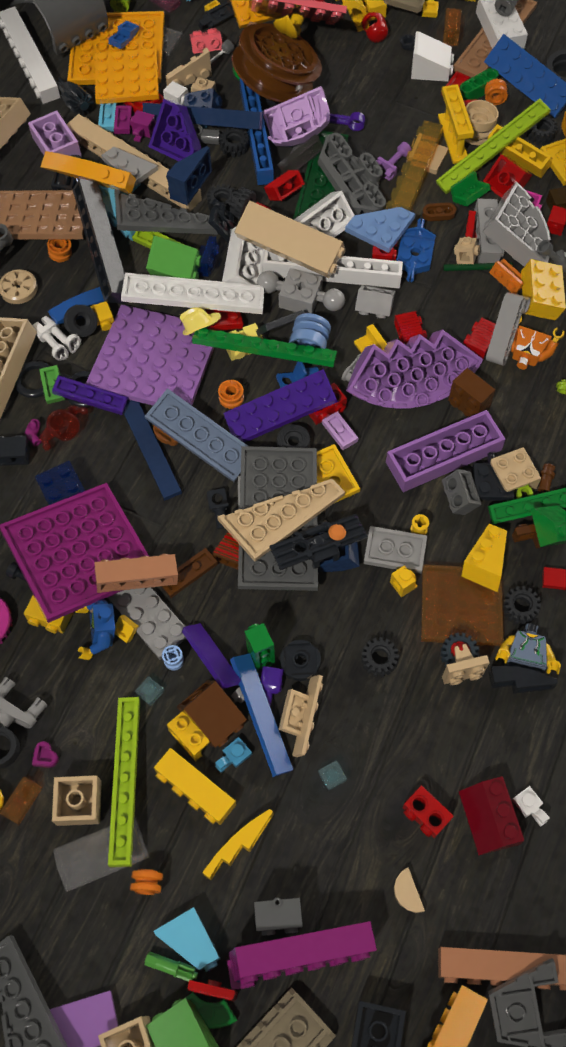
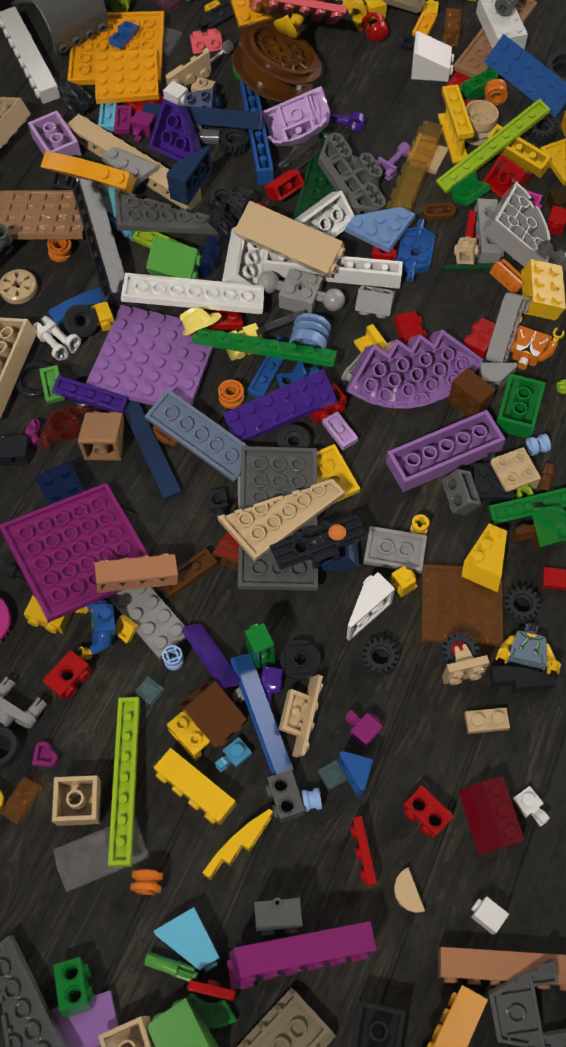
(68, 988): none -> green brick
(69, 664): none -> red brick
(102, 436): none -> medium nougat slope
(266, 374): none -> blue tile
(289, 795): none -> dark grey brick
(311, 799): none -> light blue wheel
(356, 771): none -> blue slope
(362, 852): none -> red plate
(364, 729): none -> magenta brick
(373, 600): none -> white slope
(425, 24): none -> light orange plate
(487, 720): none -> tan plate
(489, 915): none -> white brick
(496, 373): none -> light grey slope
(520, 406): none -> green brick
(538, 444): none -> light blue wheel

